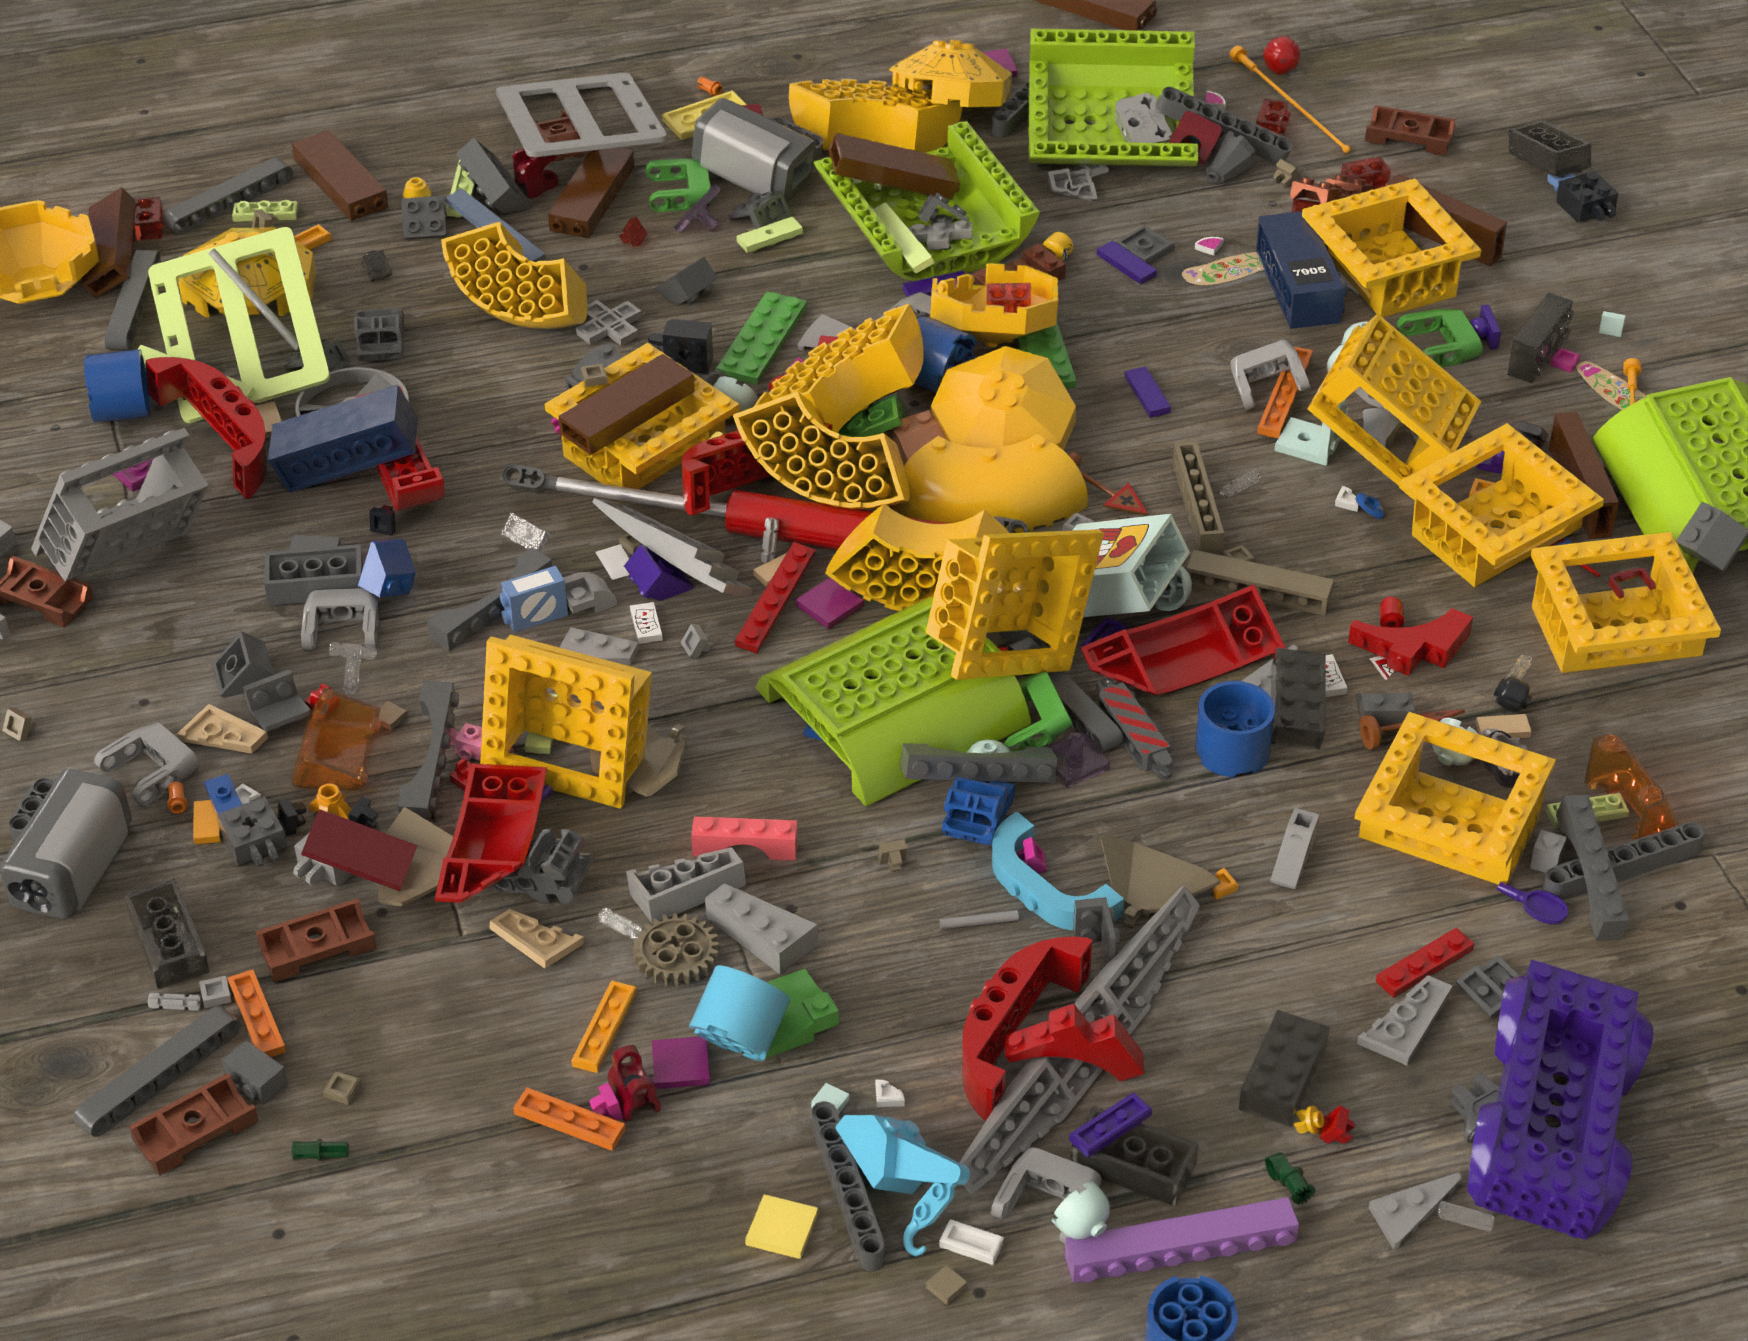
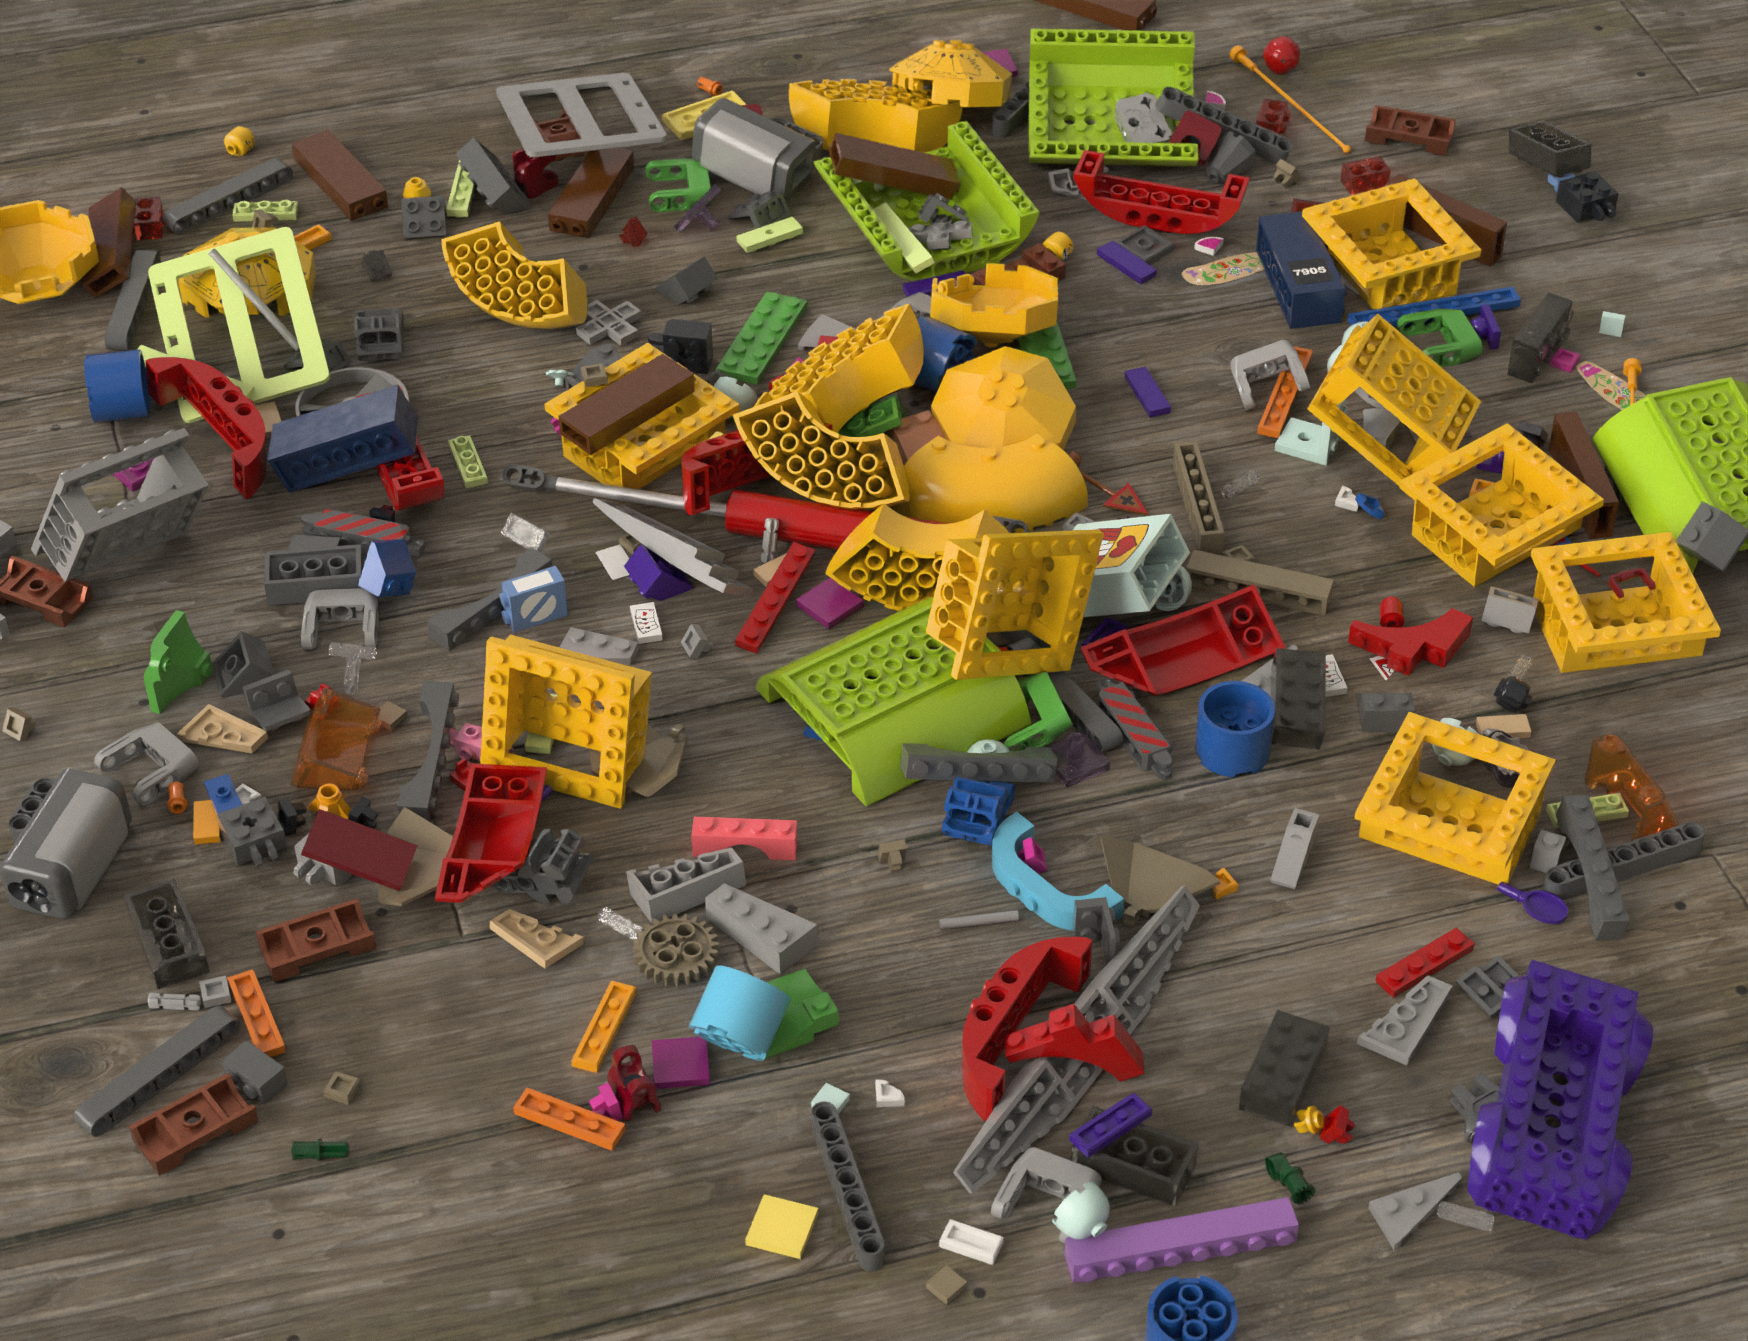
(175, 663): none -> bright green slope
(239, 141): none -> yellow head
(358, 529): none -> dark grey hinge
(467, 461): none -> yellowish green tile
(482, 216): sand blue tile -> none
(559, 376): none -> light aqua plant
(588, 591): light grey brick -> none
(898, 1161): medium azure slope -> none
(1009, 295): clear red brick -> none
(1157, 204): none -> red slope
(1333, 189): copper piece -> none
(1371, 731): dark orange piece -> none
(1468, 303): none -> blue plate
(1509, 610): none -> light grey brick

